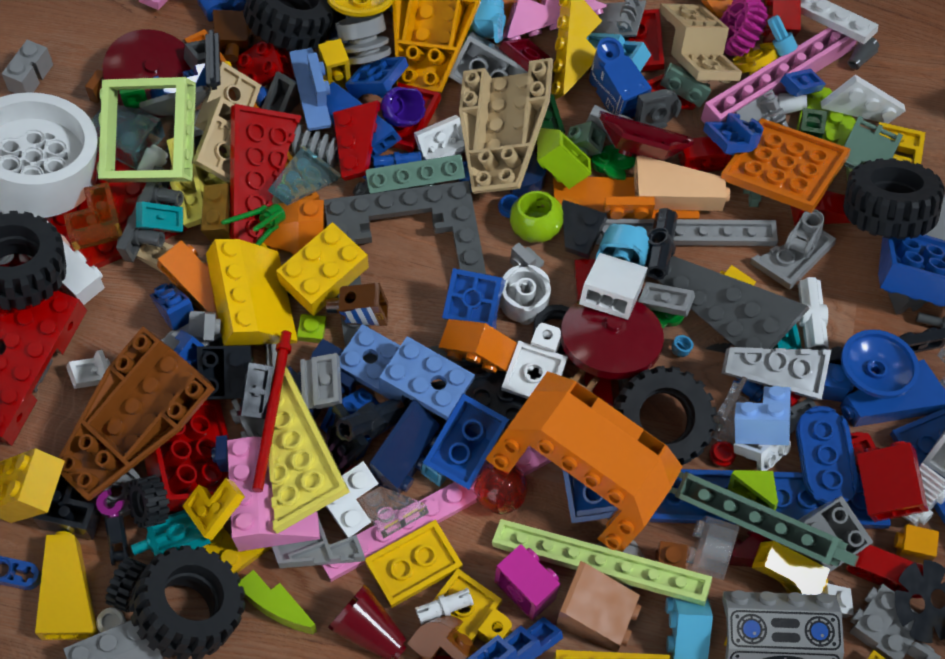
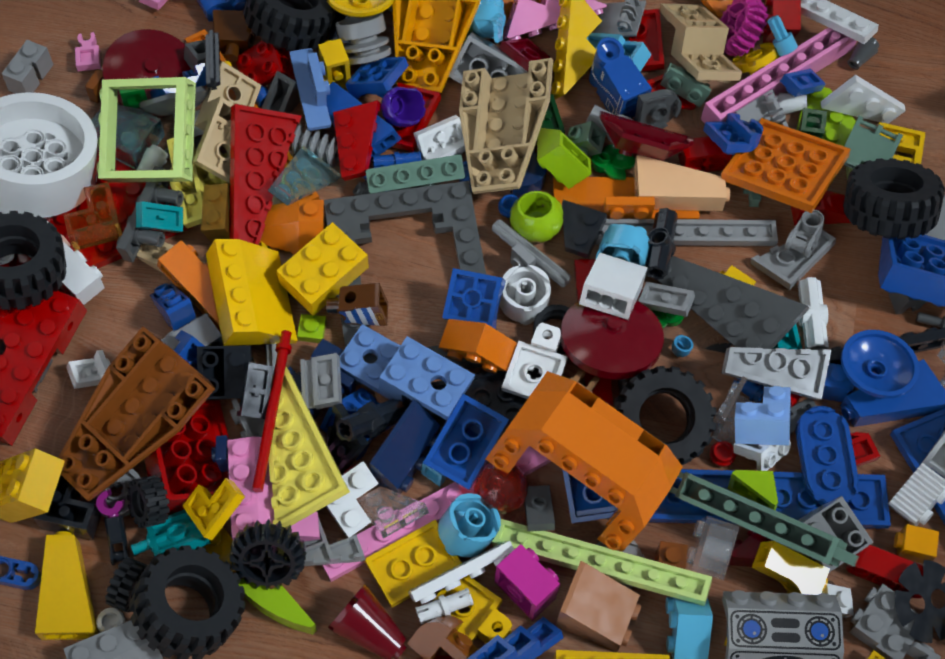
(88, 54): none -> bright pink plate
(204, 324): light grey bracket -> none
(269, 218): green plant -> none
(283, 547): none -> black gear
(451, 578): none -> white plate
(468, 526): none -> medium azure brick
(539, 509): none -> dark grey plate
(543, 262): none -> light grey axle
(892, 481): red brick -> none

